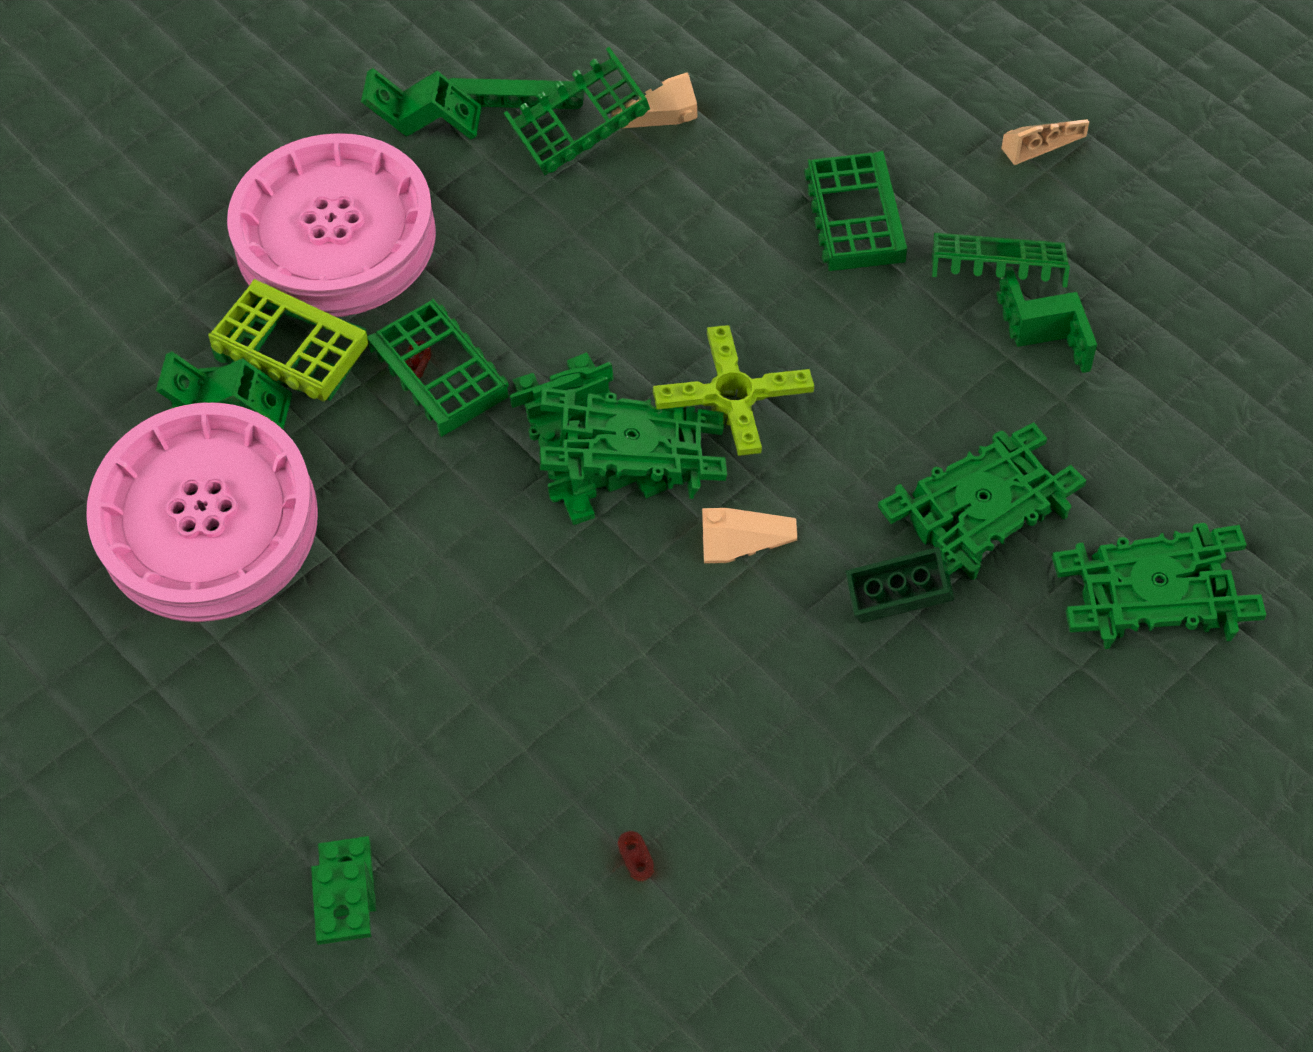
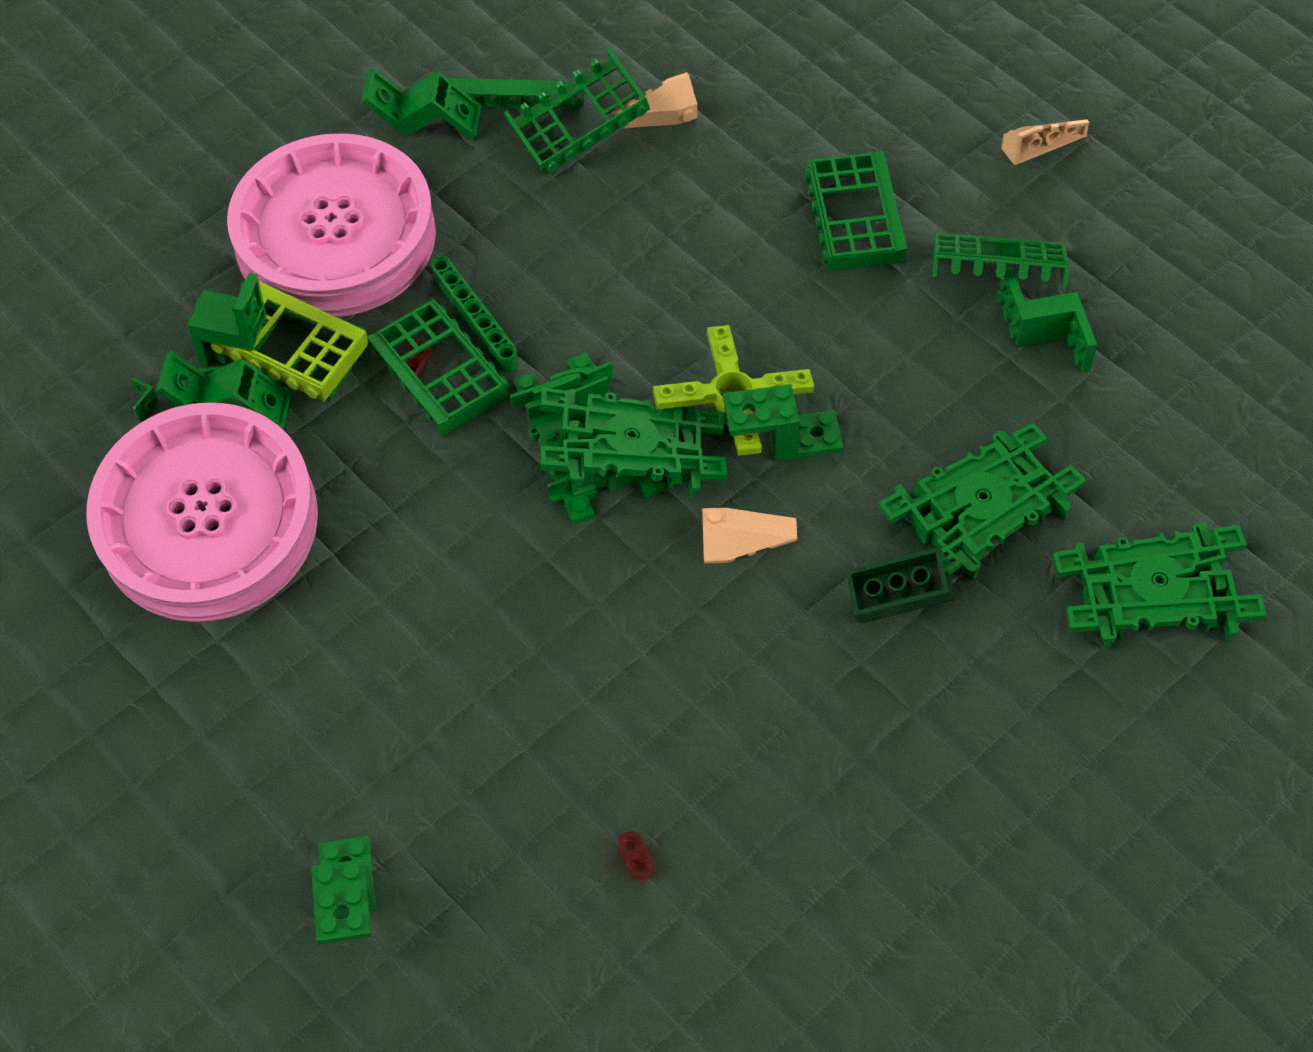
(147, 401): none -> green bracket
(227, 319): none -> green bracket
(474, 314): none -> green beam
(778, 414): none -> green bracket

